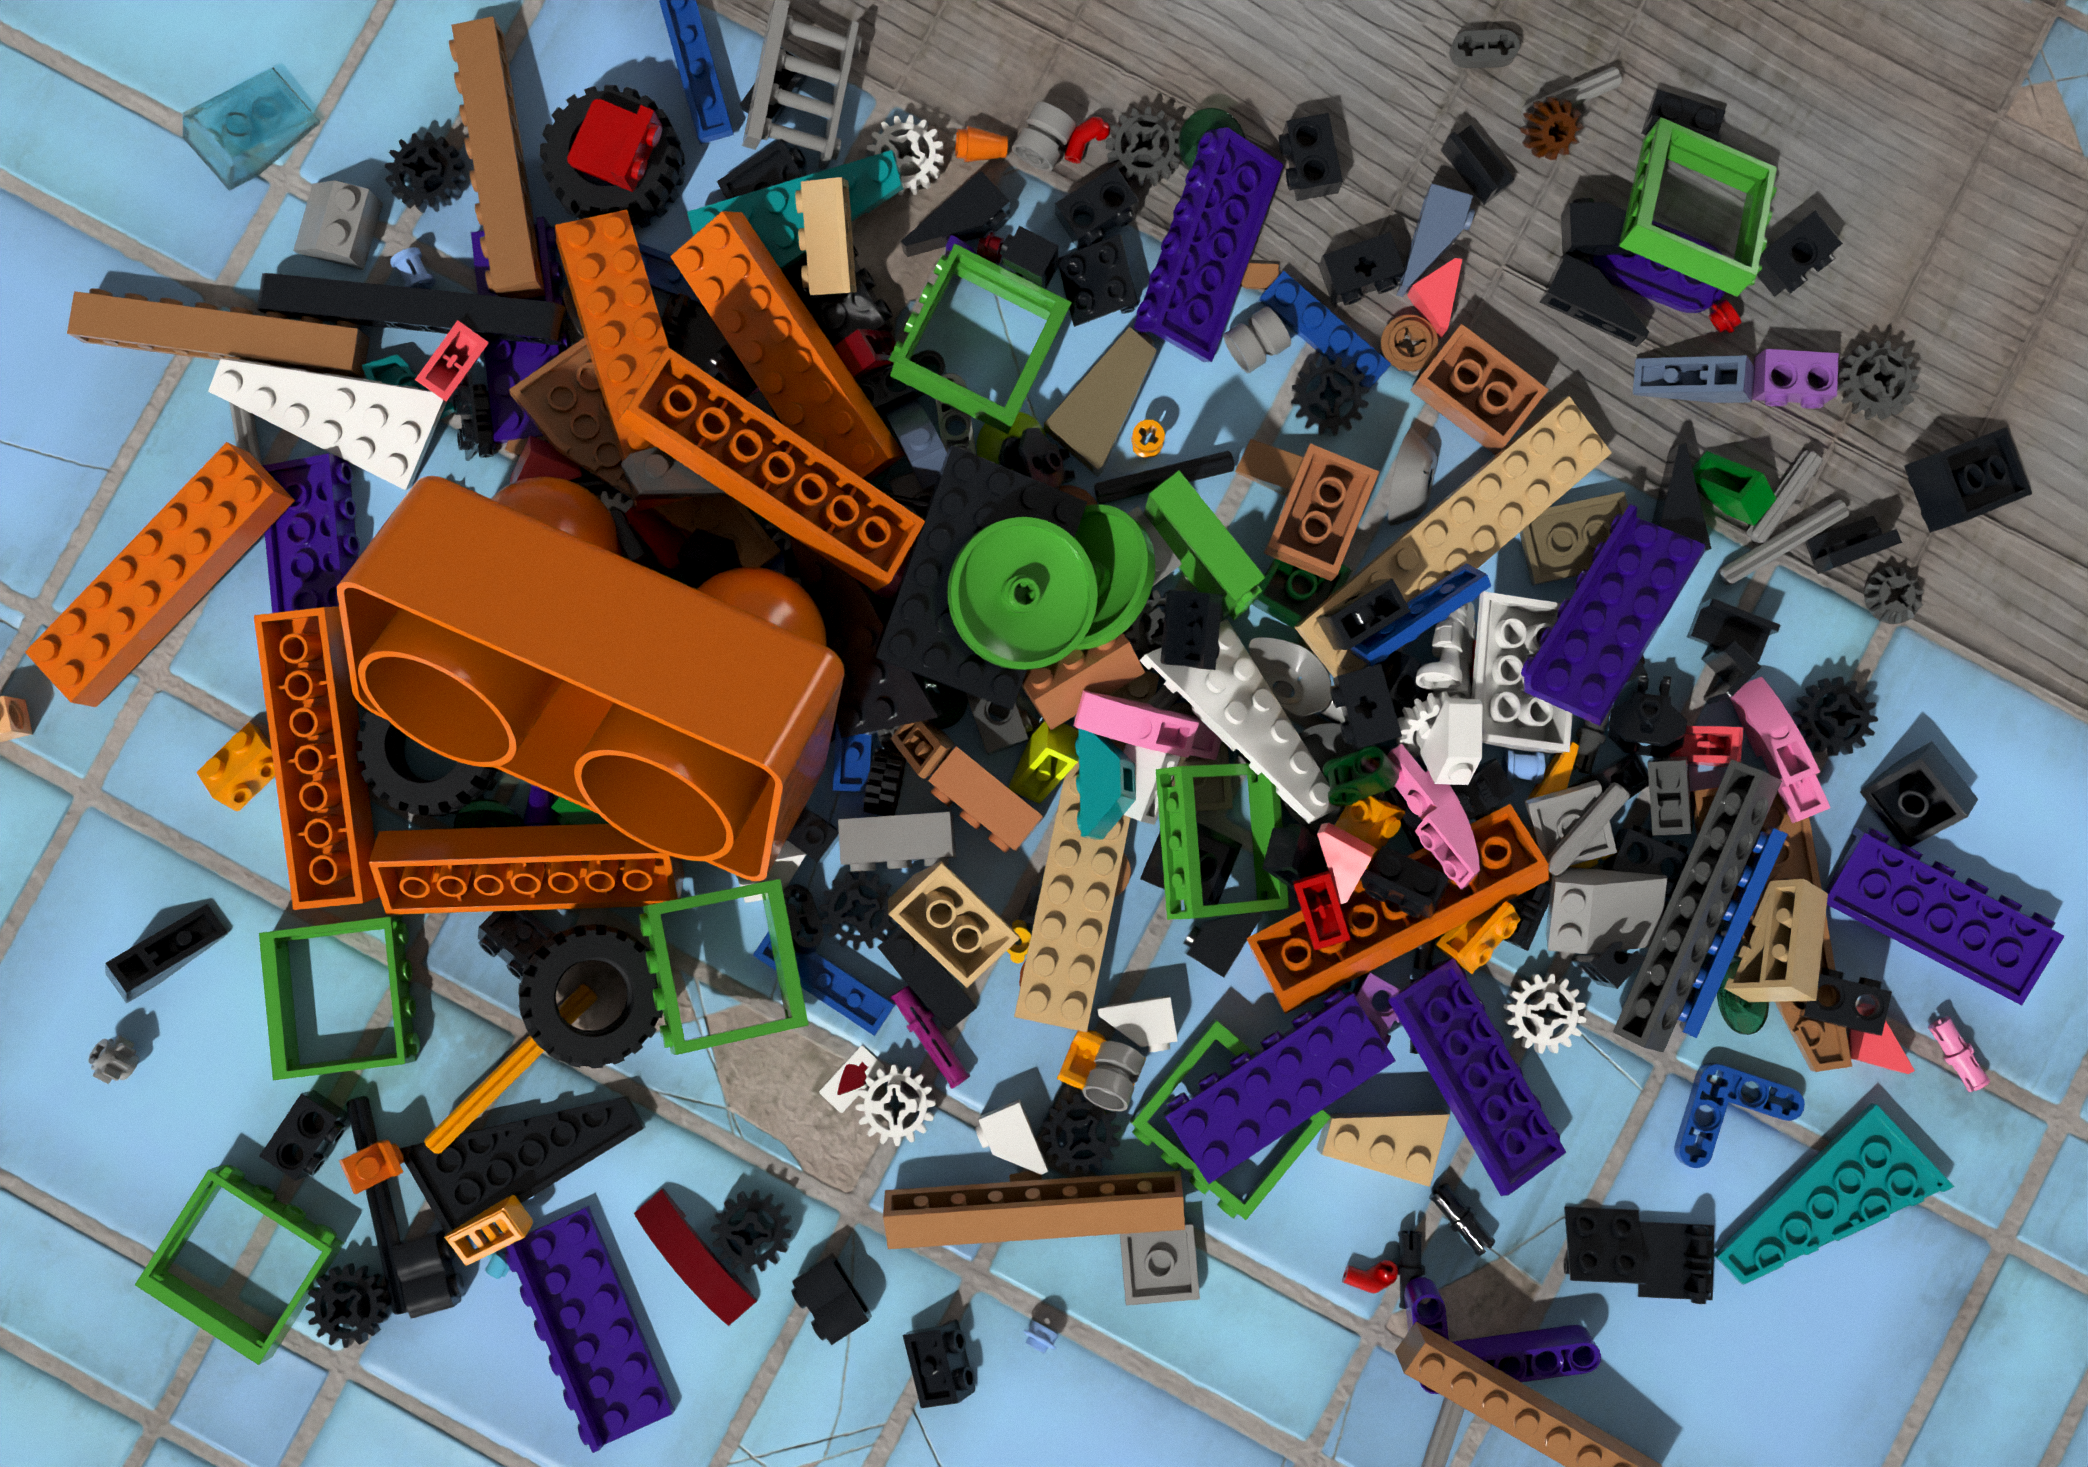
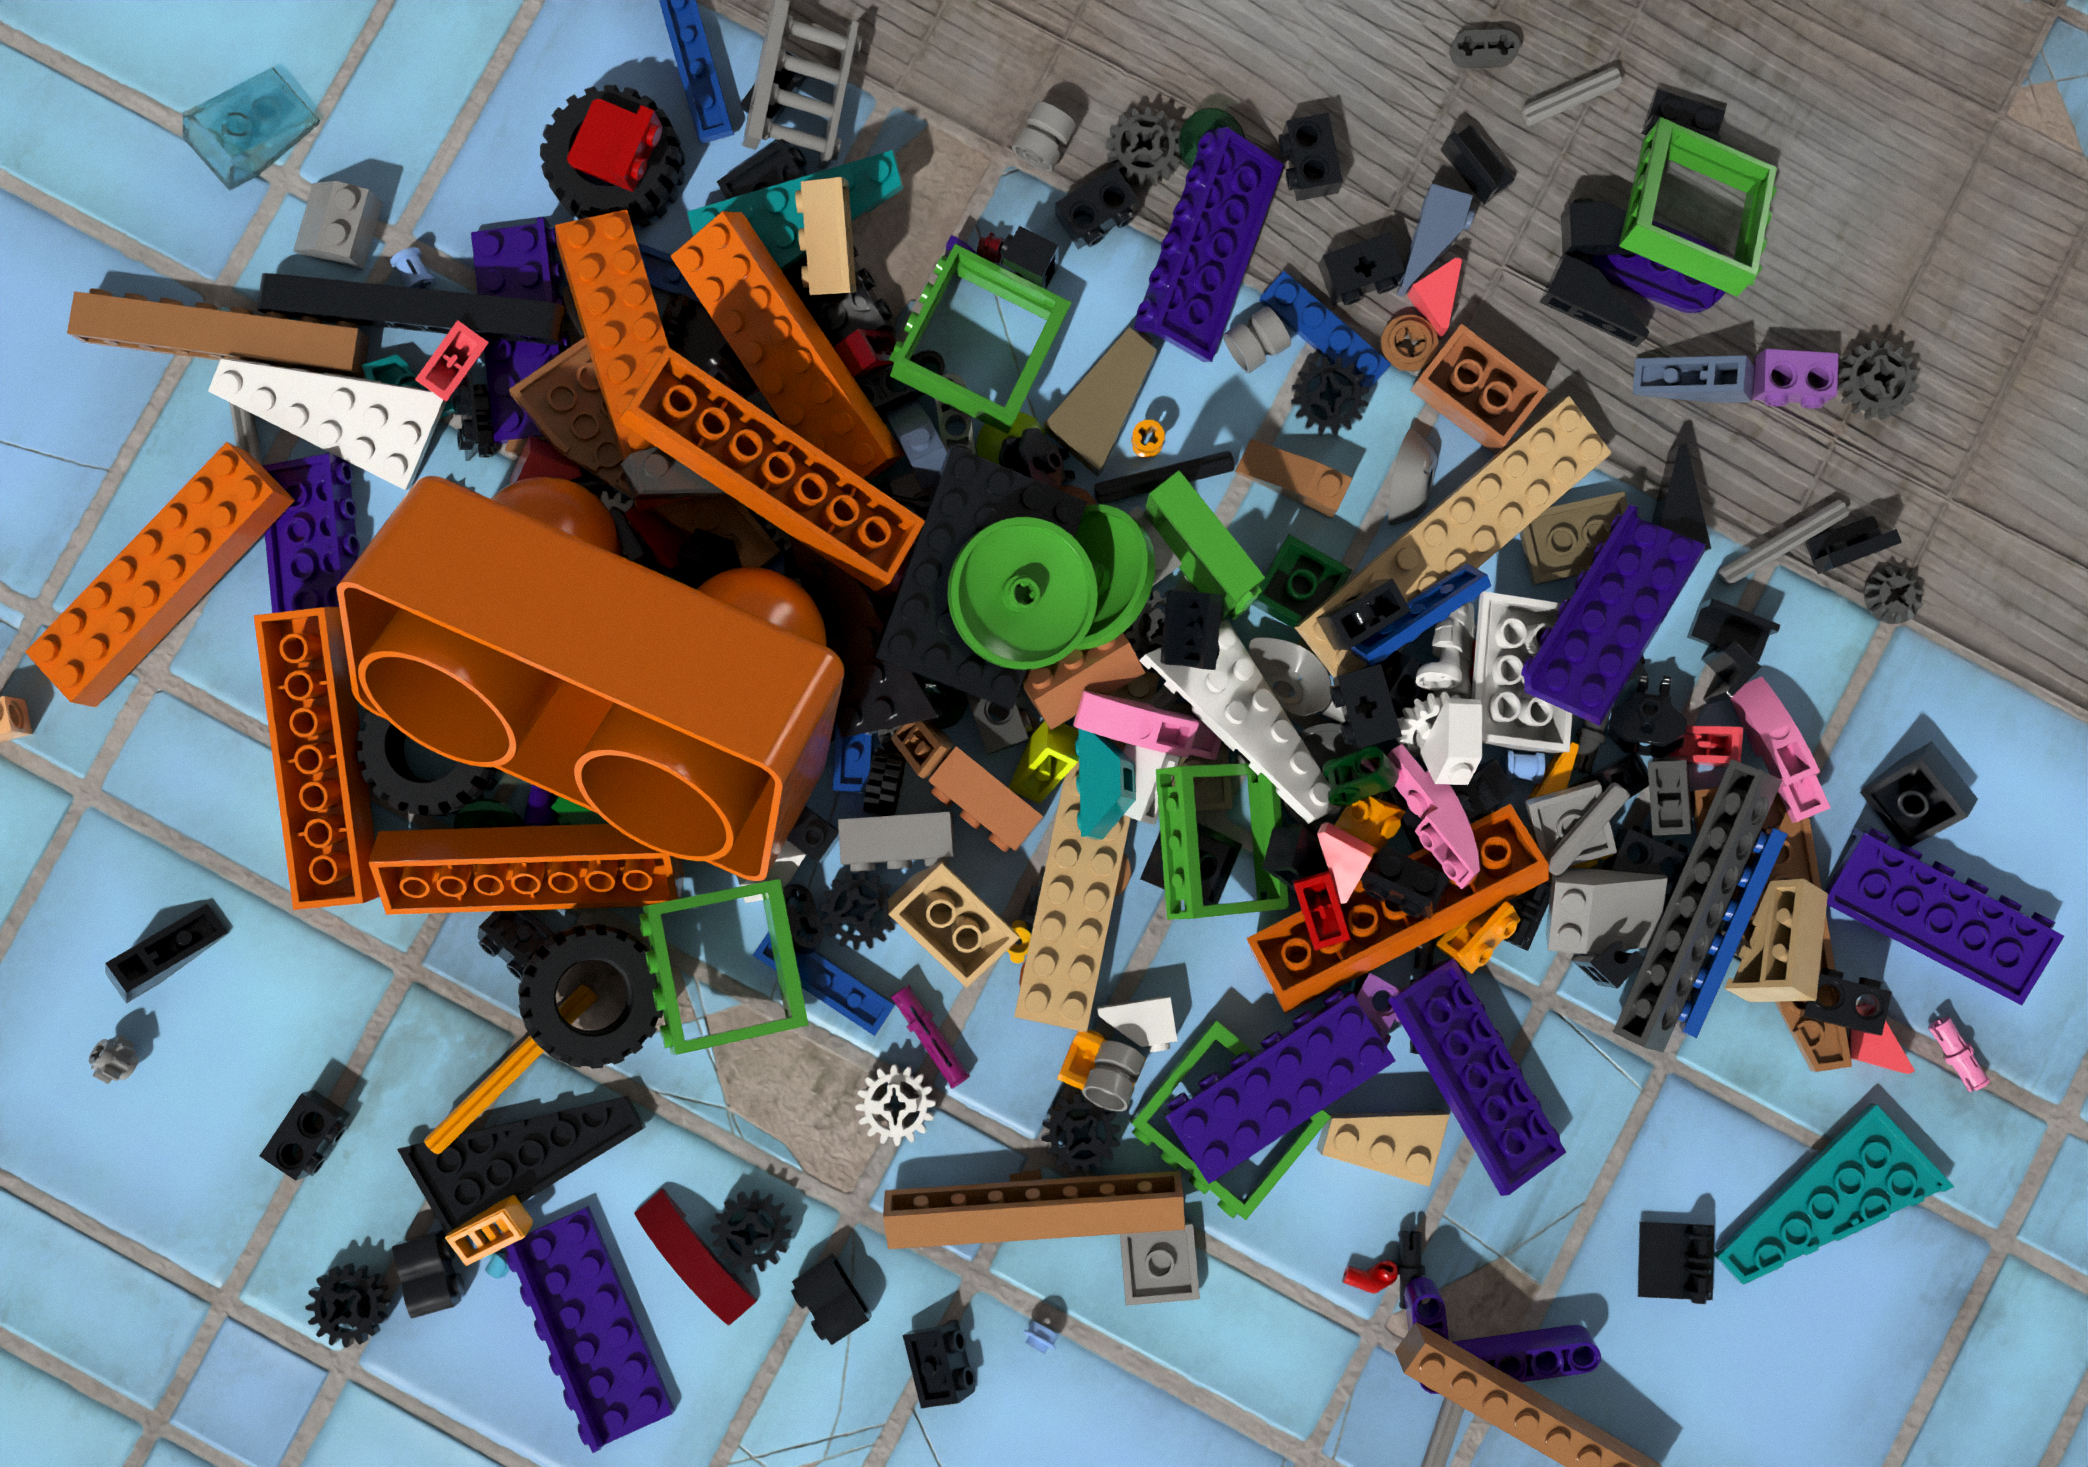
(205, 1312): bright green window -> none
(239, 768): light orange bracket -> none
(280, 999): bright green window -> none
(372, 1165): orange bracket -> none
(379, 1202): black axle -> none
(416, 160): black gear -> none
(497, 159): medium nougat brick -> none
(844, 1085): white sticker -> none
(909, 138): white gear -> none
(927, 978): black slope -> none
(966, 215): black slope -> none
(978, 145): orange cone -> none
(1011, 1137): white slope -> none
(1083, 133): red arm -> none
(1098, 281): black hinge -> none
(1220, 940): black slope -> none
(1259, 276): medium nougat piece -> none
(1321, 512): nougat brick -> none
(1462, 1219): black pin -> none
(1543, 1027): white gear -> none
(1563, 120): reddish brown gear -> none
(1604, 1245): black hinge -> none
(1724, 317): red plate -> none
(1728, 1092): blue beam -> none
(1733, 487): green slope -> none
(1738, 1013): clear green dish -> none
(1786, 495): light grey axle -> none
(1809, 238): black brick -> none
(1832, 731): black gear -> none
(1968, 480): black slope -> none

